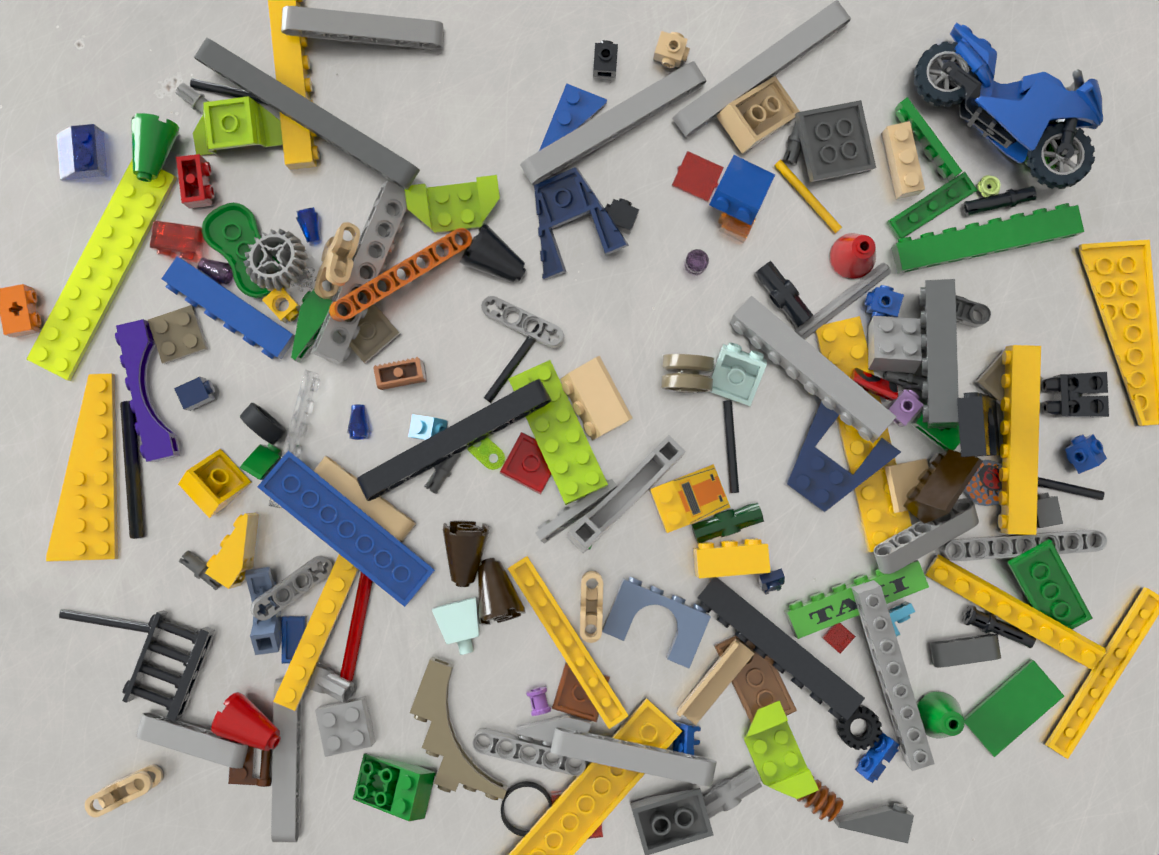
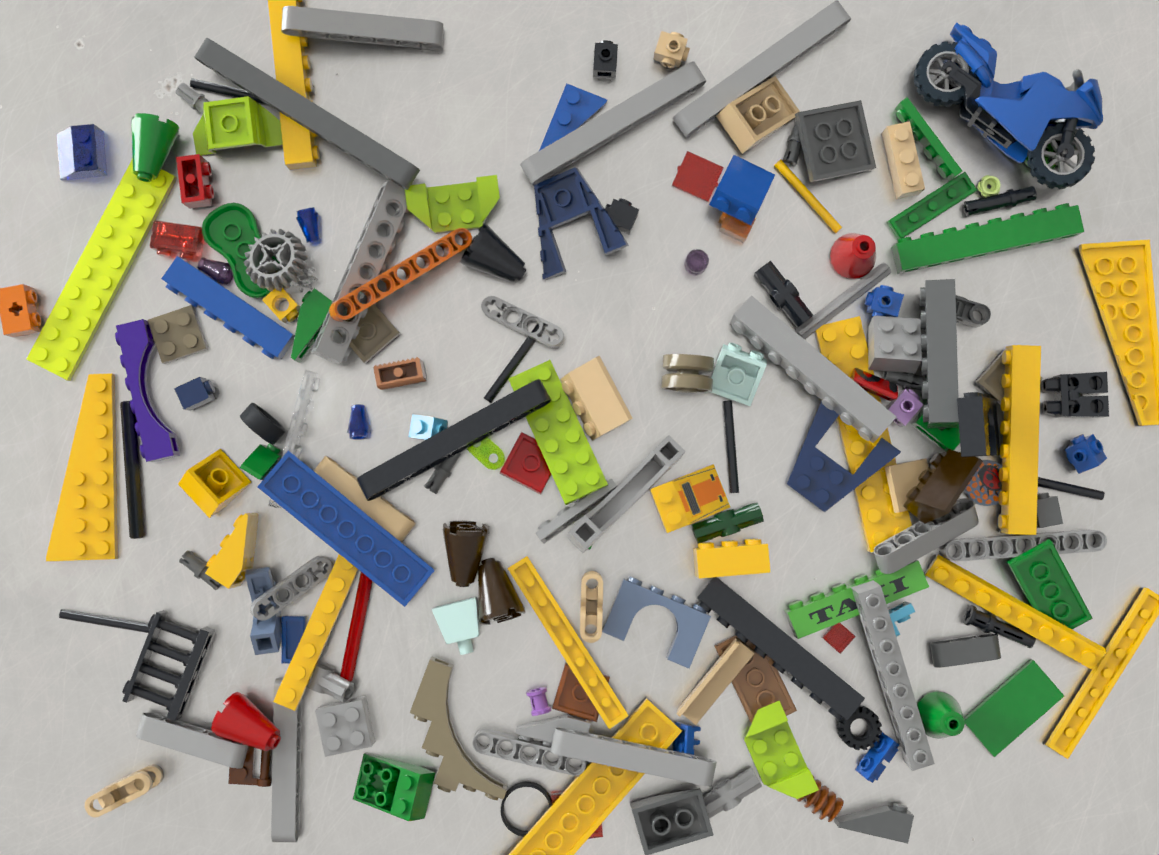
(337, 260): tan piece -> none
(772, 581): dark blue plate -> none

